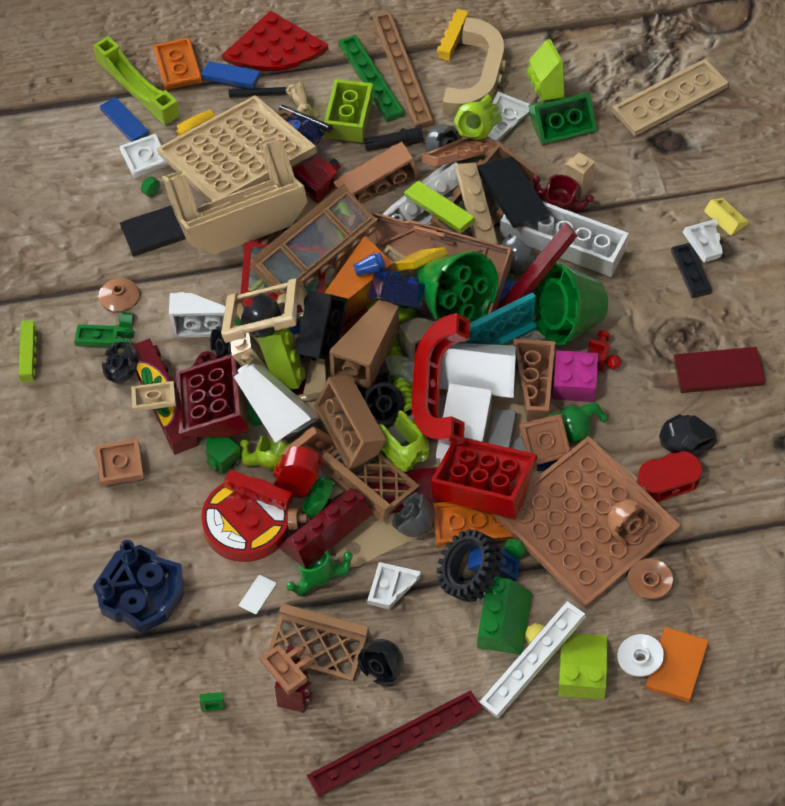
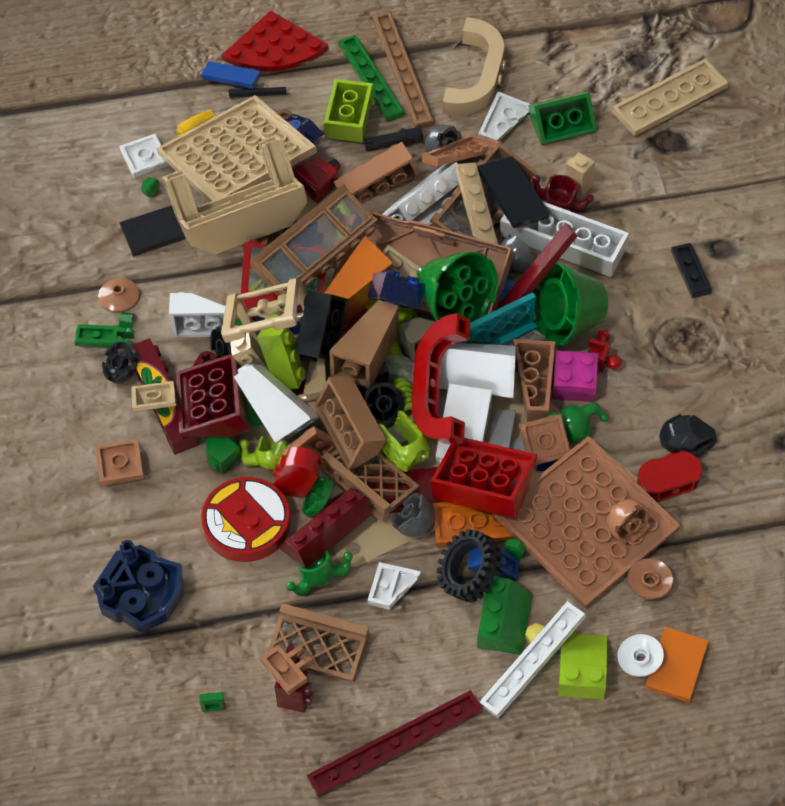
(27, 351): lime piece -> none
(123, 120): blue tile -> none
(157, 102): lime arch -> none
(177, 63): orange tile -> none
(257, 594): white sticker -> none
(258, 490): red piece -> none
(262, 308): black cylinder -> none
(296, 518): medium nougat tile -> none
(298, 95): tan animal -> none
(320, 124): black bar -> none
(372, 264): blue cone -> none
(382, 660): black cylinder -> none
(419, 259): yellow tile -> none
(439, 207): lime tile -> none
(452, 35): yellow piece -> none
(468, 121): lime piece -> none
(546, 72): lime slope -> none
(705, 240): white wing -> none
(718, 369): dark red tile -> none
(726, 215): light yellow slope -> none

